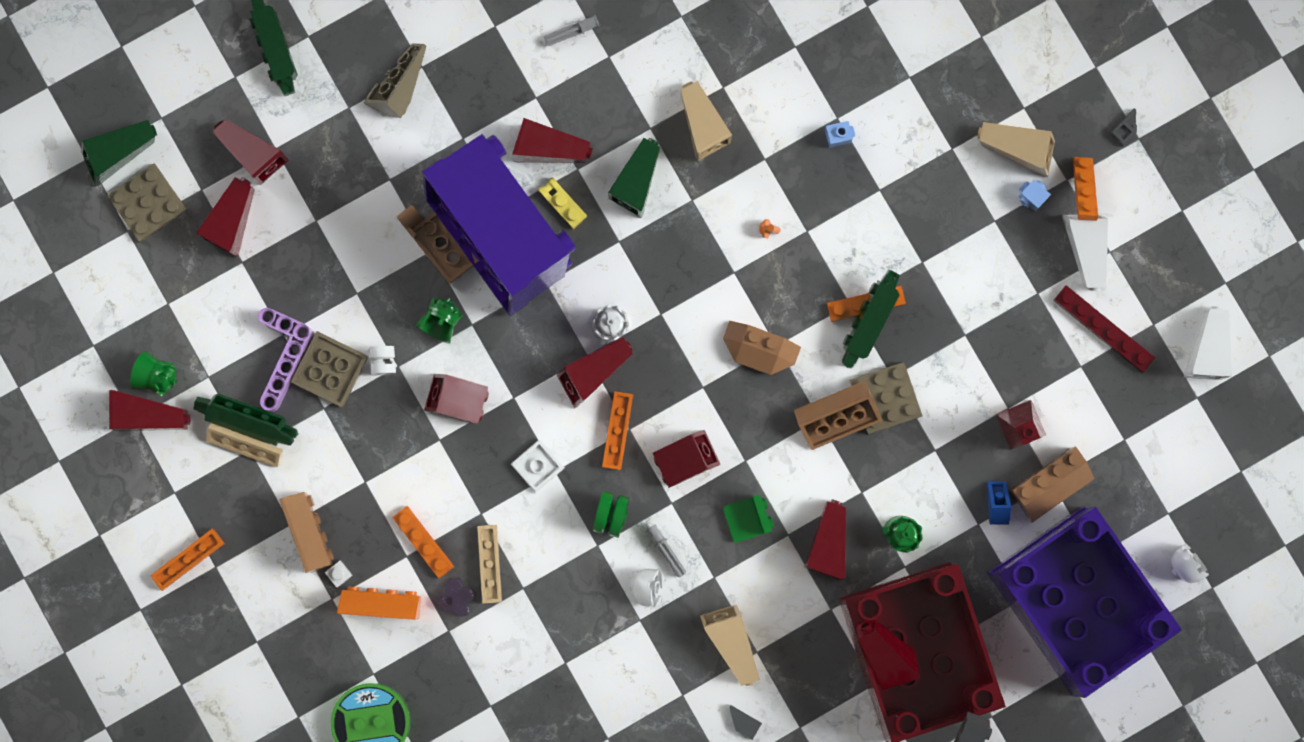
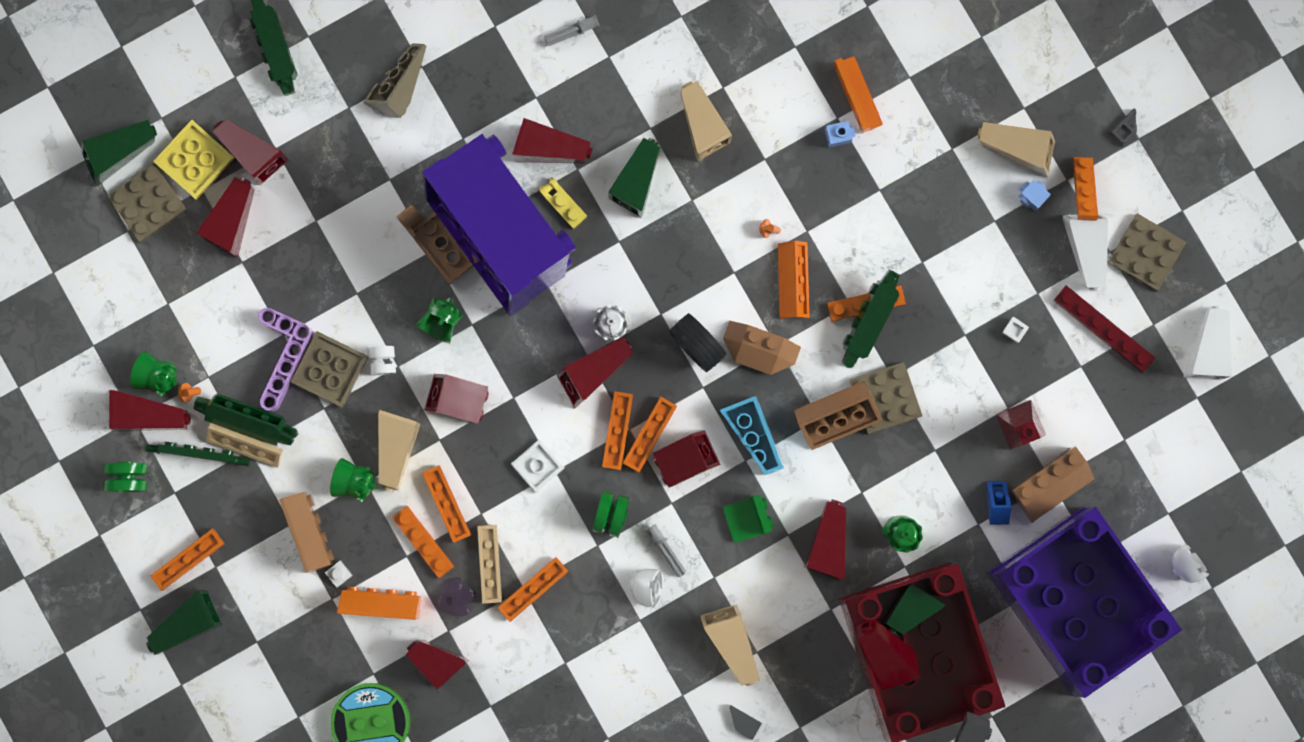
(125, 477): none -> green wheel
(186, 392): none -> orange plate
(189, 621): none -> dark green slope
(194, 159): none -> light yellow plate
(207, 453): none -> dark green plate
(351, 480): none -> green hat
(395, 448): none -> tan slope
(435, 662): none -> dark red slope
(446, 504): none -> orange plate
(533, 589): none -> orange plate
(649, 434): none -> orange plate
(697, 342): none -> black tyre
(752, 429): none -> medium azure wedge
(793, 280): none -> orange panel
(857, 94): none -> orange panel
(911, 609): none -> dark green slope
(1015, 330): none -> white plate
(1146, 252): none -> dark tan plate

